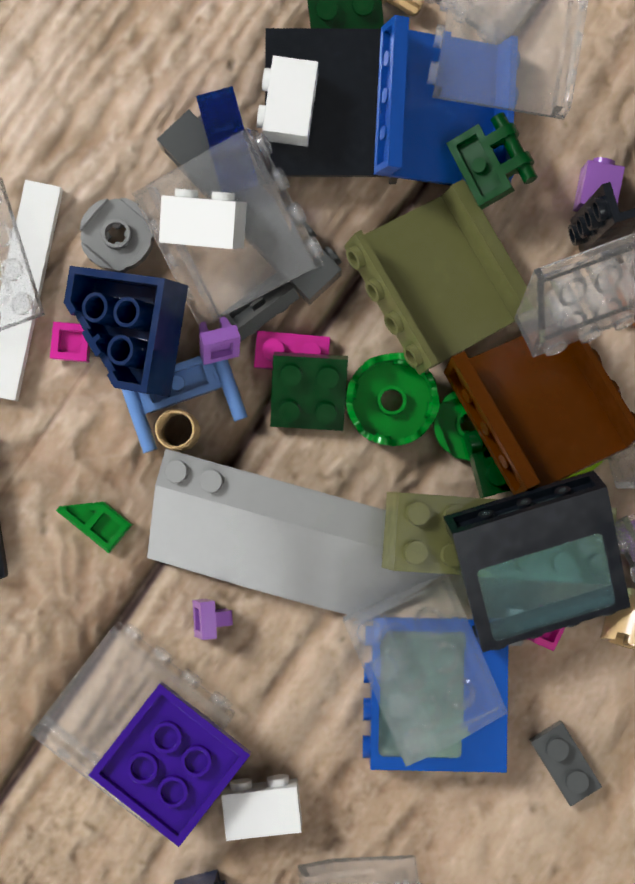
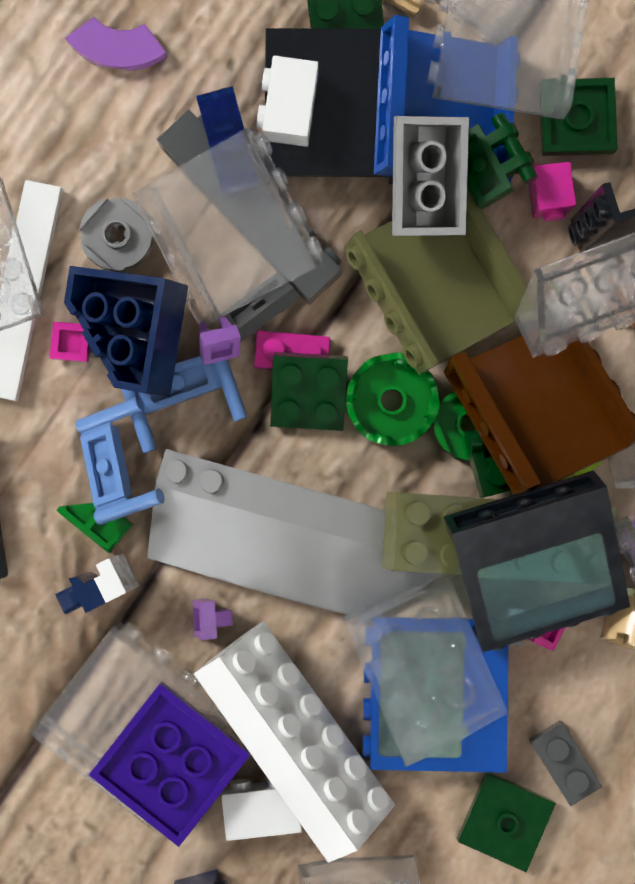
(93, 590): none -> hips
(107, 464): none -> medium blue plate
(116, 48): none -> medium lavender tile
(160, 429): tan piece -> none
(202, 221): white brick -> none
(296, 742): none -> white brick
(430, 175): none -> light grey slope
(506, 821): none -> dark green plate
(552, 191): none -> dark pink brick
(588, 126): none -> dark green plate
(593, 175): medium lavender brick -> none

